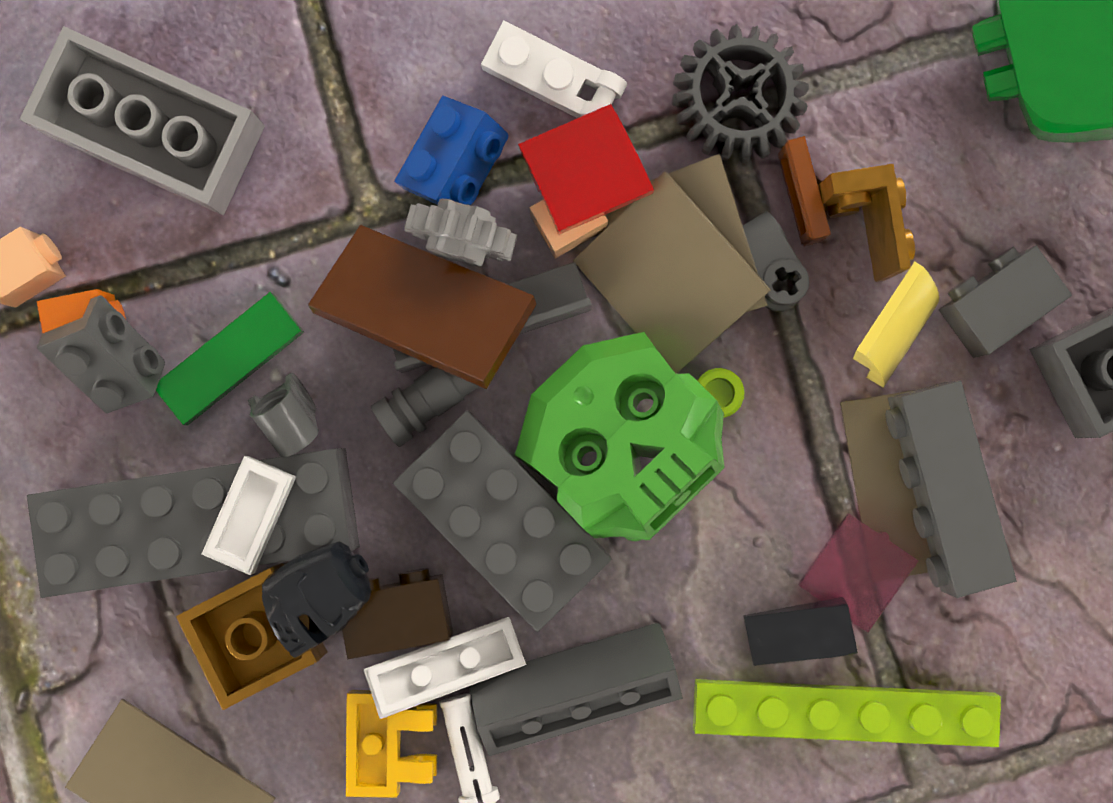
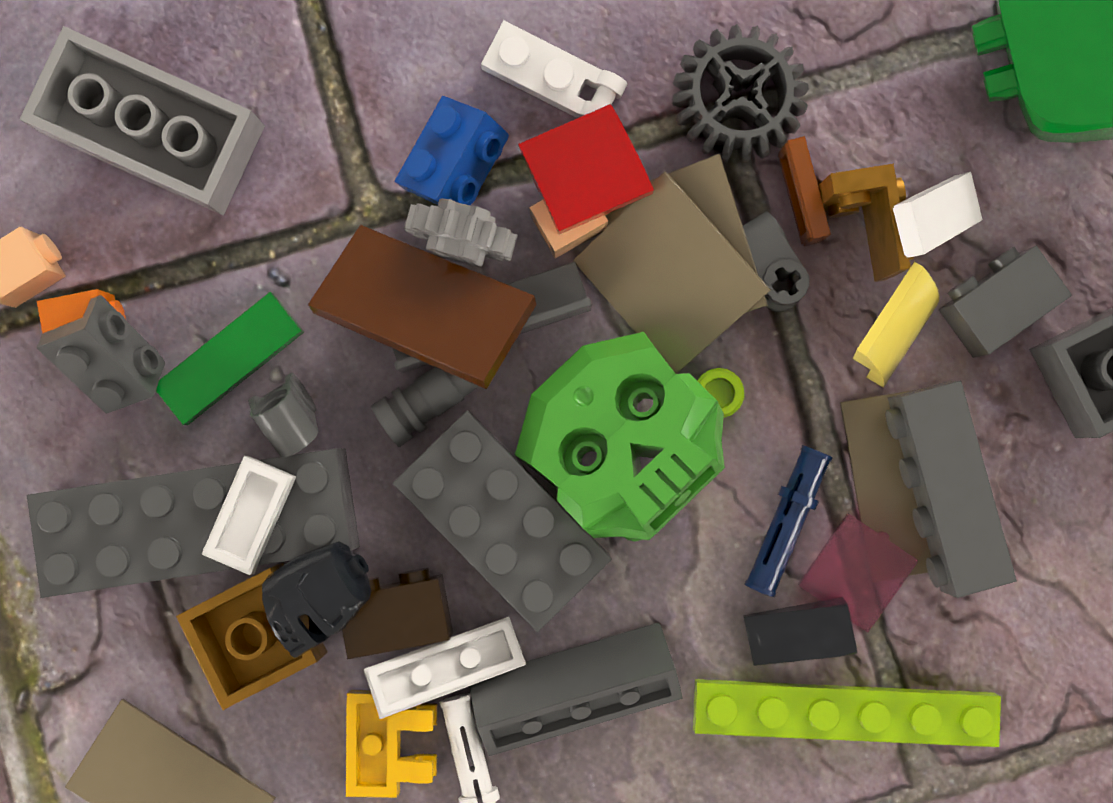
(788, 520): none -> dark blue pin
(937, 214): none -> white tile

